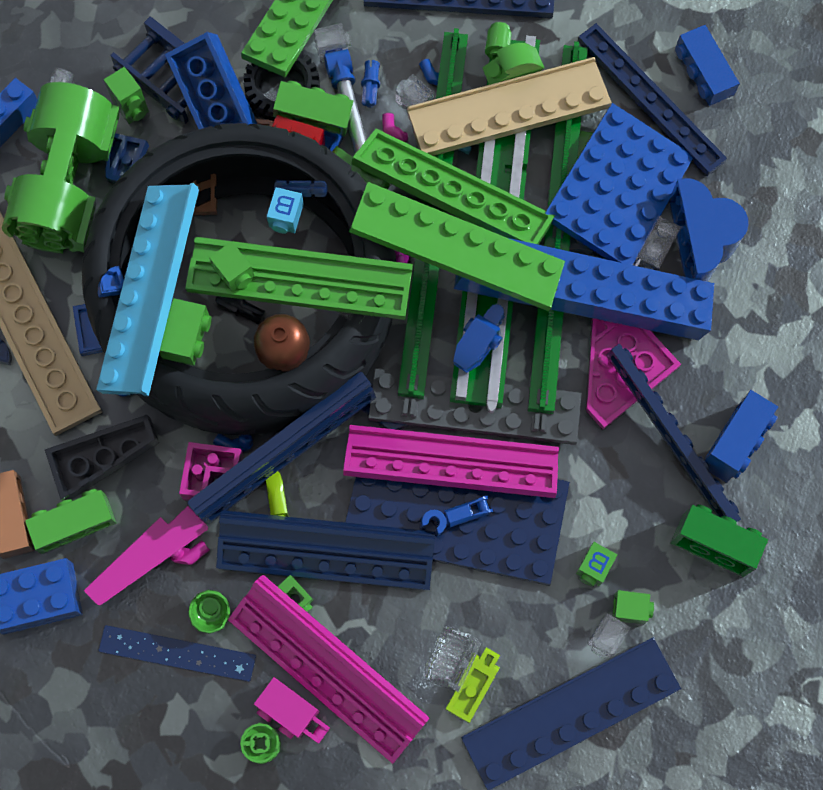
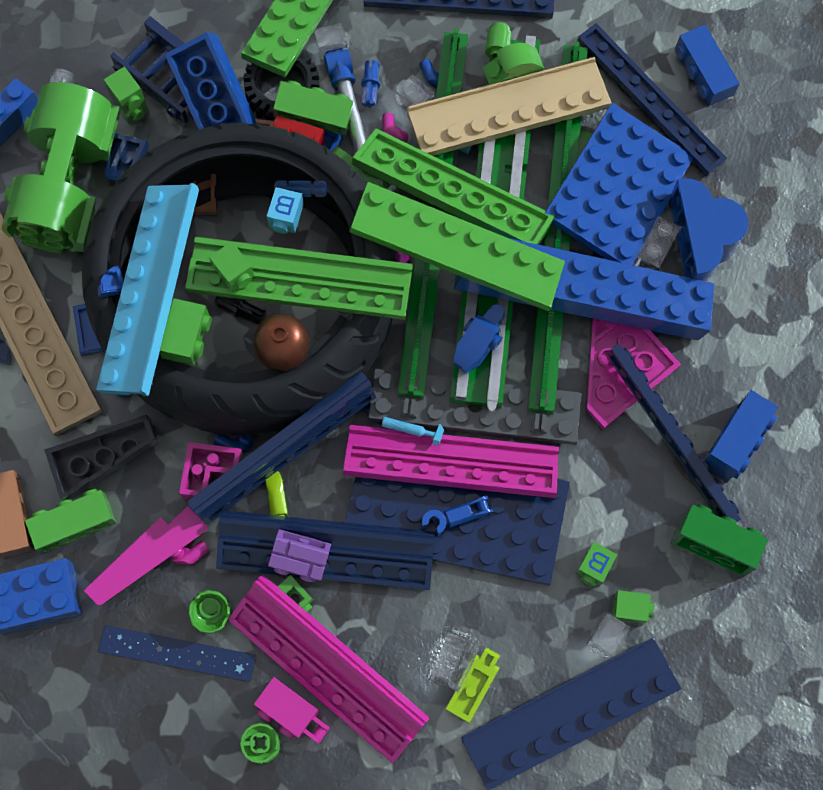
(299, 556): none -> medium lavender brick
(413, 429): none -> medium azure piece

